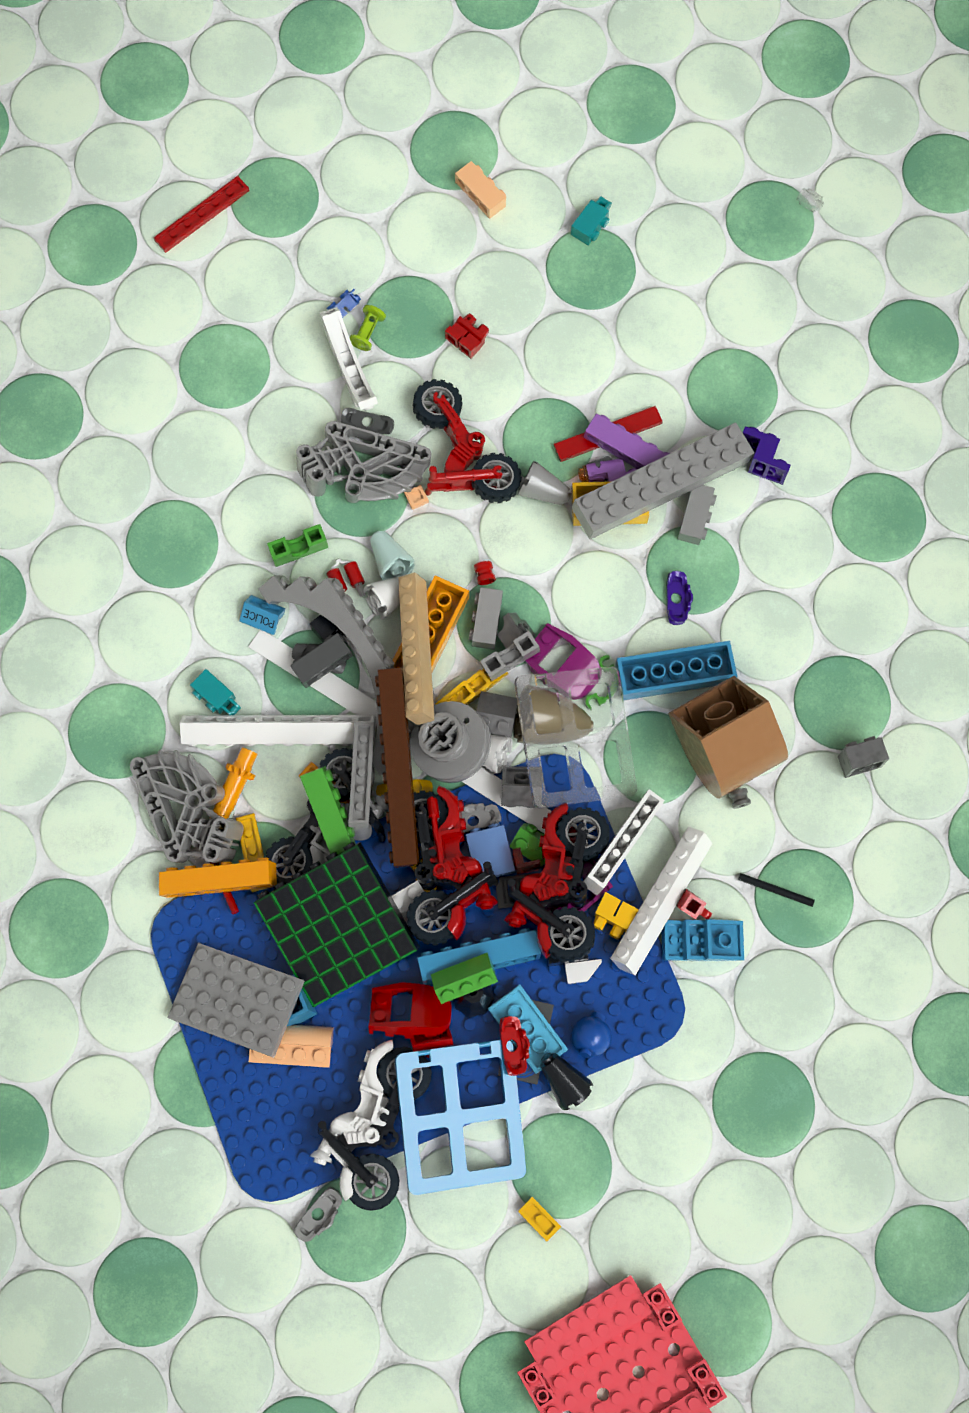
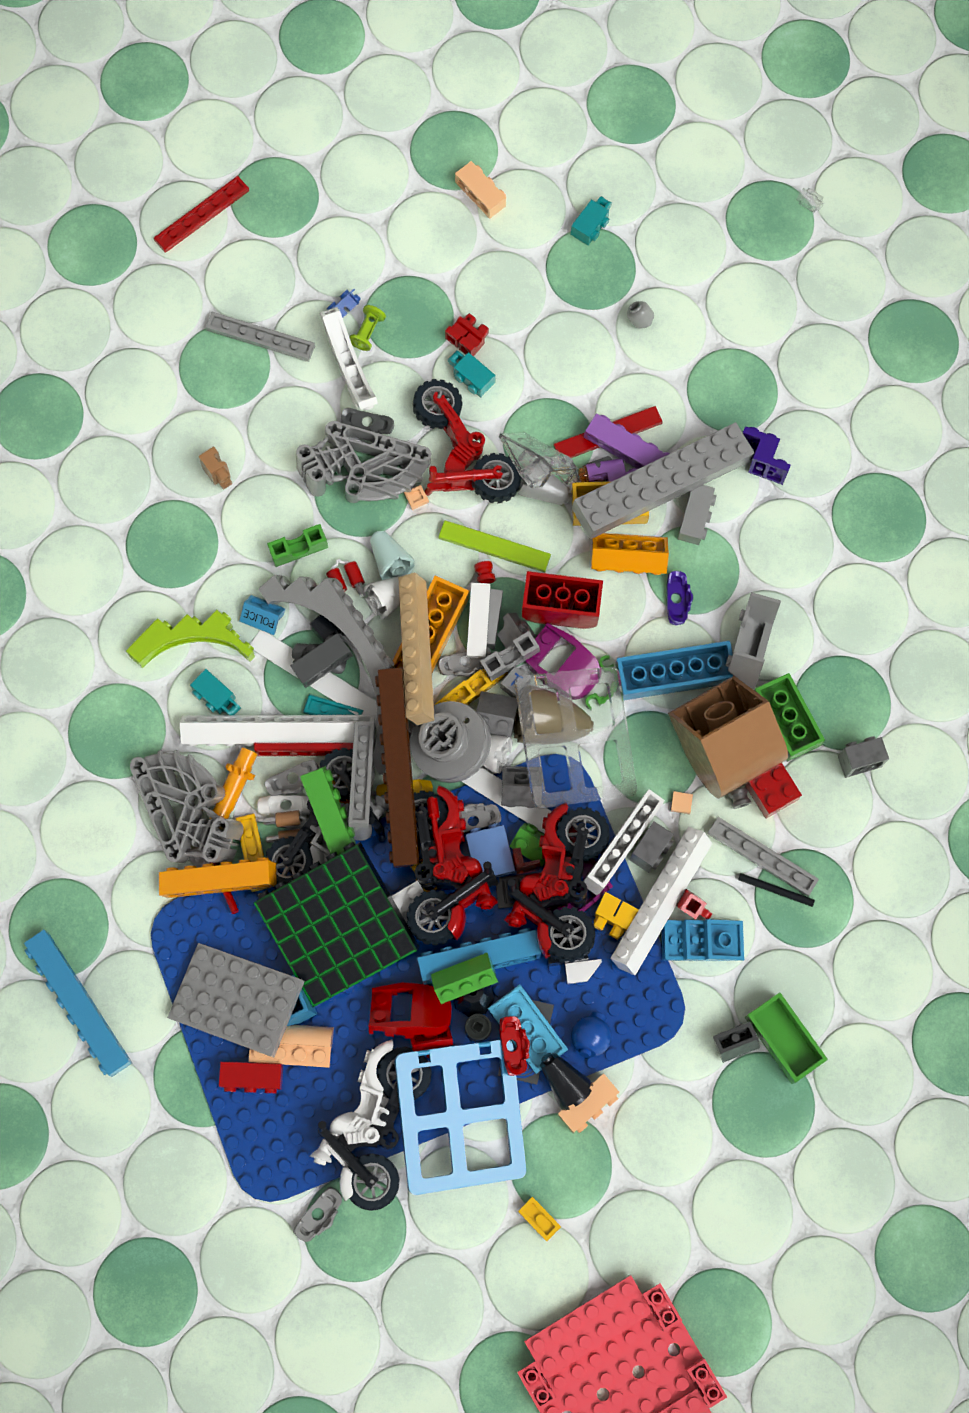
(77, 1003): none -> dark azure brick
(160, 637): none -> lime arch
(215, 468): none -> medium nougat hips
(251, 1077): none -> red brick
(260, 336): none -> light grey plate
(271, 804): none -> white piece
(280, 785): none -> light grey piece
(284, 819): none -> medium nougat piece
(298, 749): none -> red tile
(321, 706): none -> teal tile
(451, 664): none -> light grey piece
(472, 373): none -> teal brick
(478, 620): none -> white tile
(478, 1027): none -> pearl dark grey wheel
(494, 546): none -> lime tile
(507, 684): none -> light grey brick
(537, 460): none -> clear wedge
(562, 600): none -> red brick
(602, 1093): none -> light nougat brick
(630, 553): none -> light orange slope
(640, 314): none -> light grey head
(653, 844): none -> flat silver brick
(681, 802): none -> light nougat tile
(736, 1042): none -> dark grey brick
(753, 638): none -> light grey windscreen
(763, 856): none -> light grey plate
(773, 790): none -> red brick
(786, 1038): none -> bright green piece
(792, 716): none -> bright green brick

